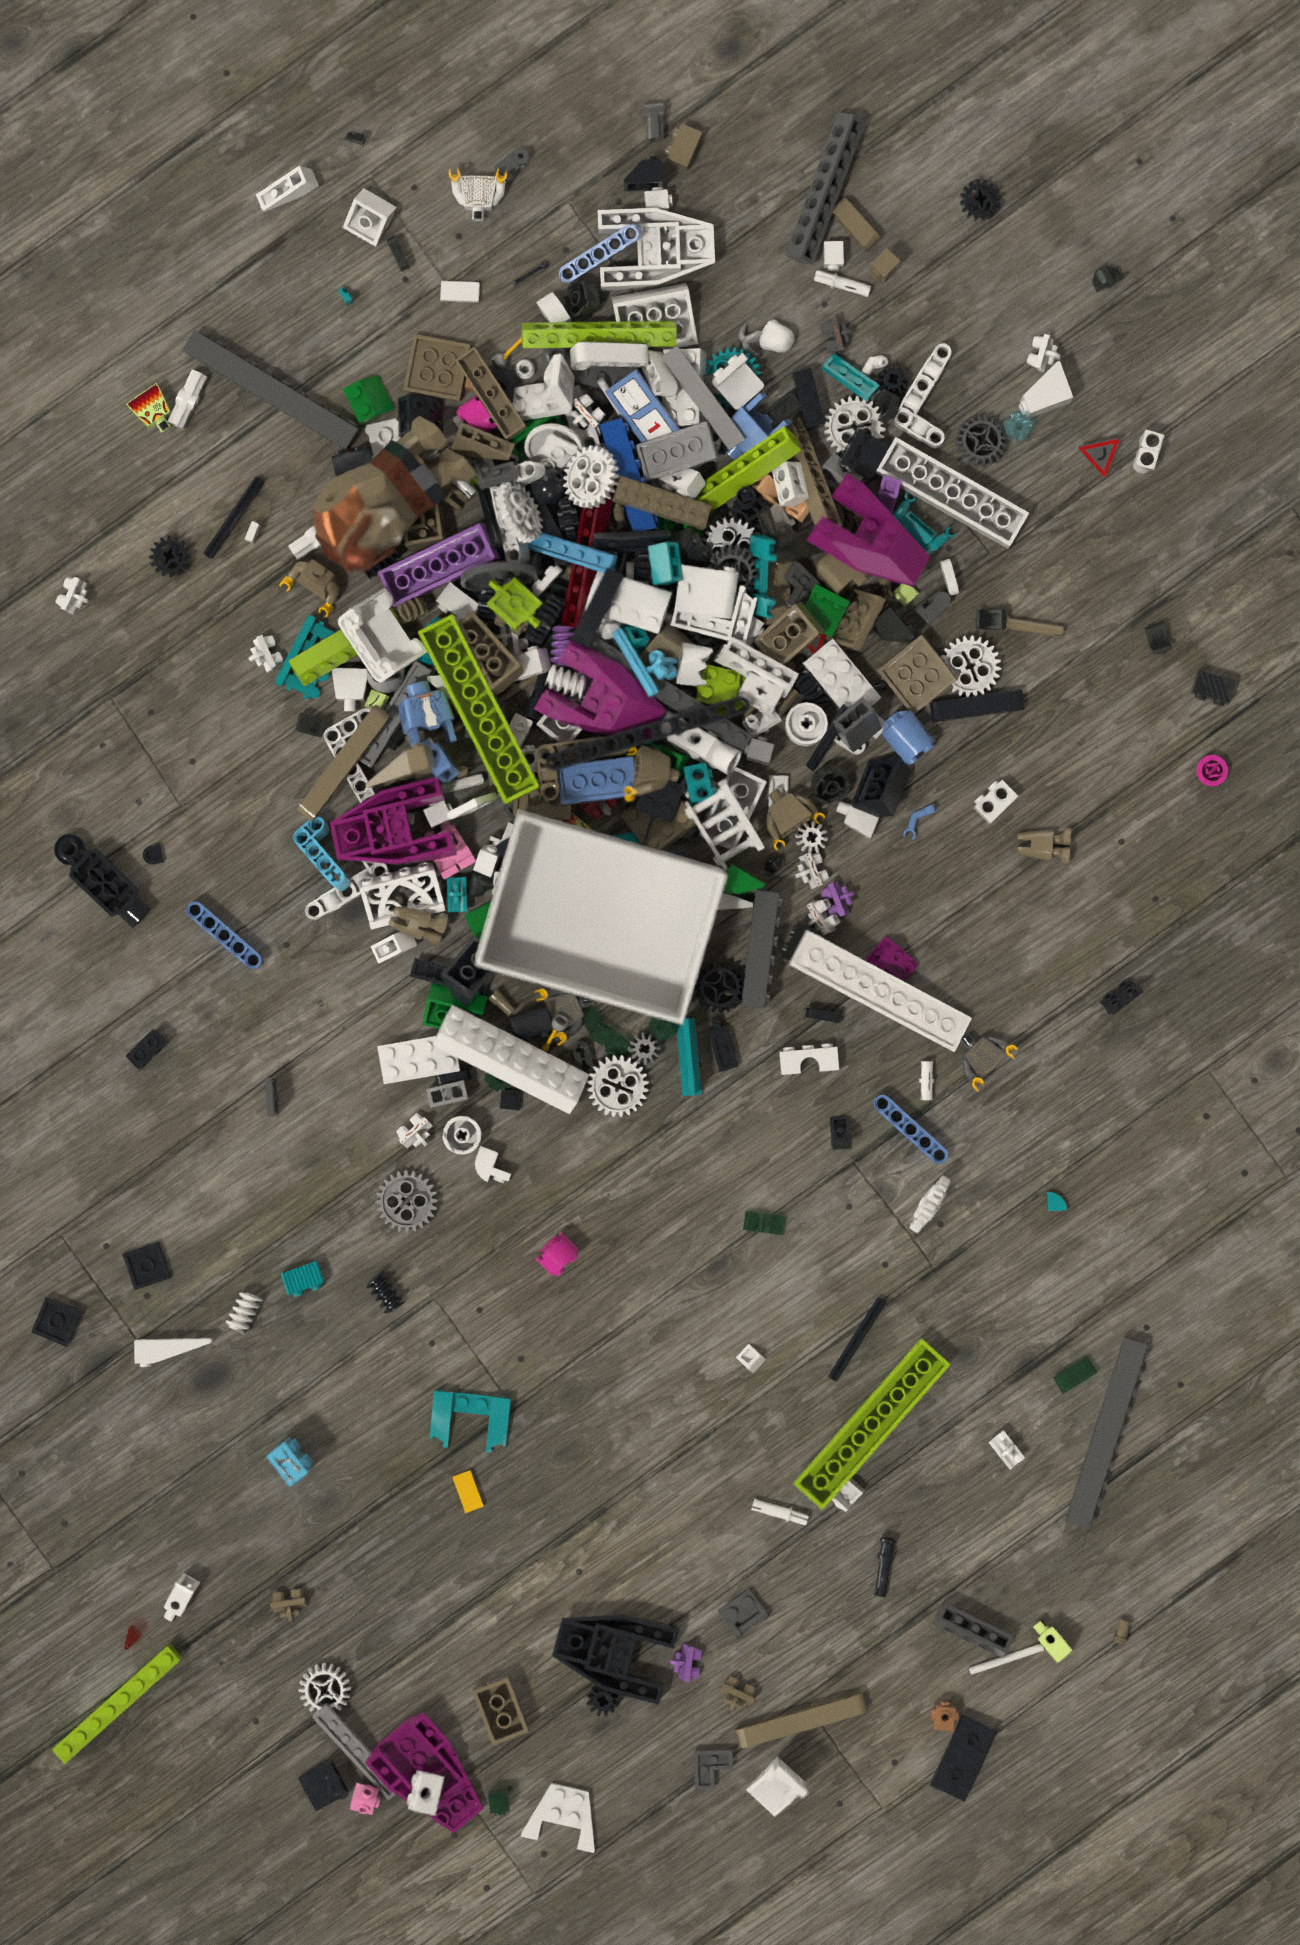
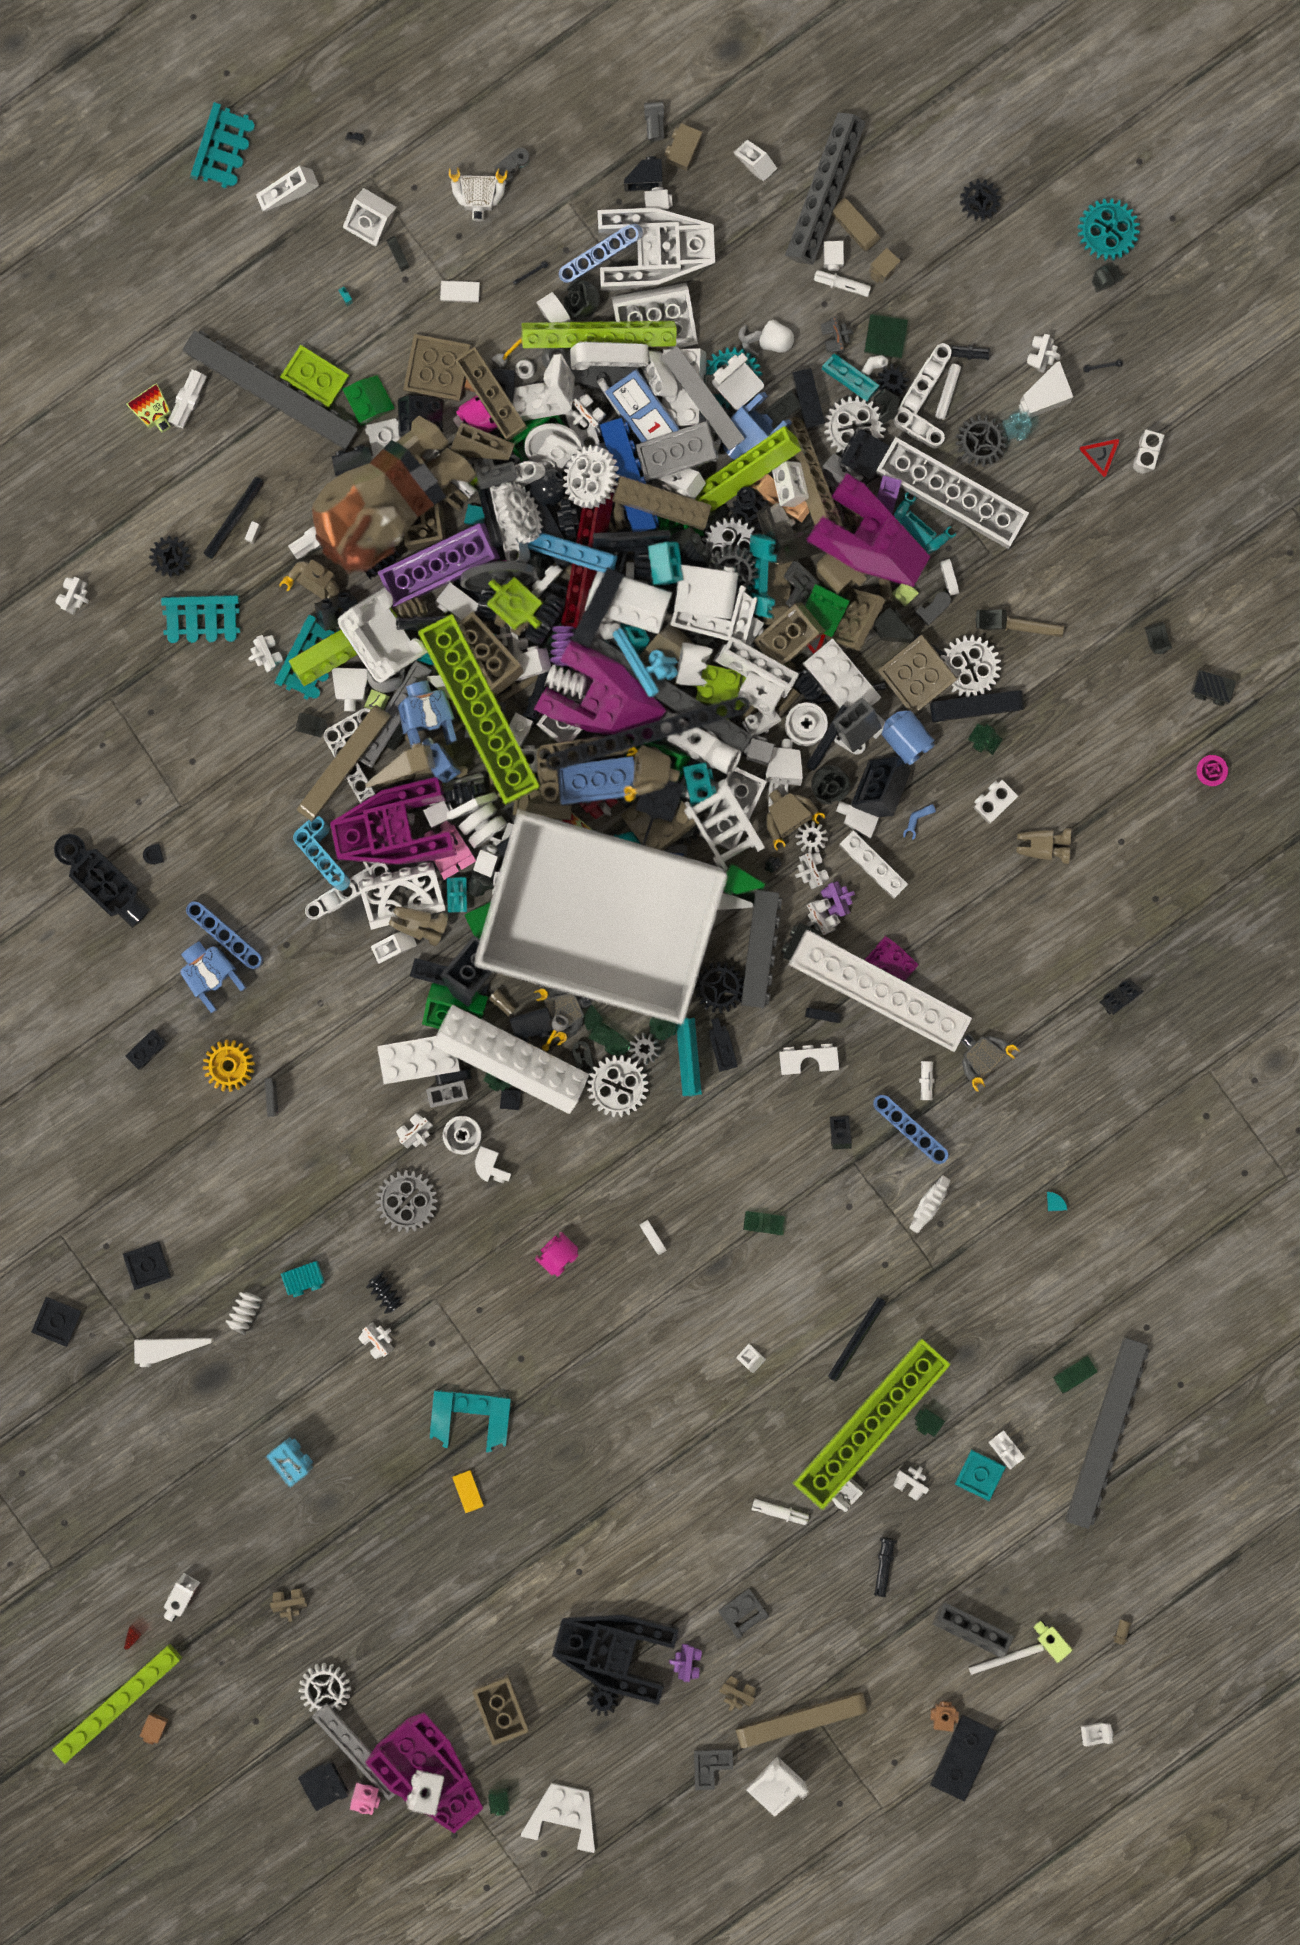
(153, 1728): none -> medium nougat brick
(191, 612): none -> teal fence
(206, 972): none -> medium blue piece
(217, 1069): none -> yellow gear
(223, 137): none -> teal fence
(314, 376): none -> lime plate
(326, 609): none -> black brick
(379, 1338): none -> white hips
(416, 622): none -> black pin
(465, 792): none -> black gear
(474, 515): none -> teal tile
(480, 822): none -> white wheel
(653, 1237): none -> white beam
(755, 160): none -> white slope
(785, 765): none -> white torso
(873, 864): none -> white brick
(885, 336): none -> clear green plate
(918, 1488): none -> white hips
(928, 1422): none -> clear green brick
(948, 391): none -> white axle
(970, 352): none -> black pin
(980, 1475): none -> teal tile
(982, 736): none -> clear green brick
(1087, 368): none -> black hinge
(1097, 1734): none -> white bracket
(1098, 244): none -> teal gear

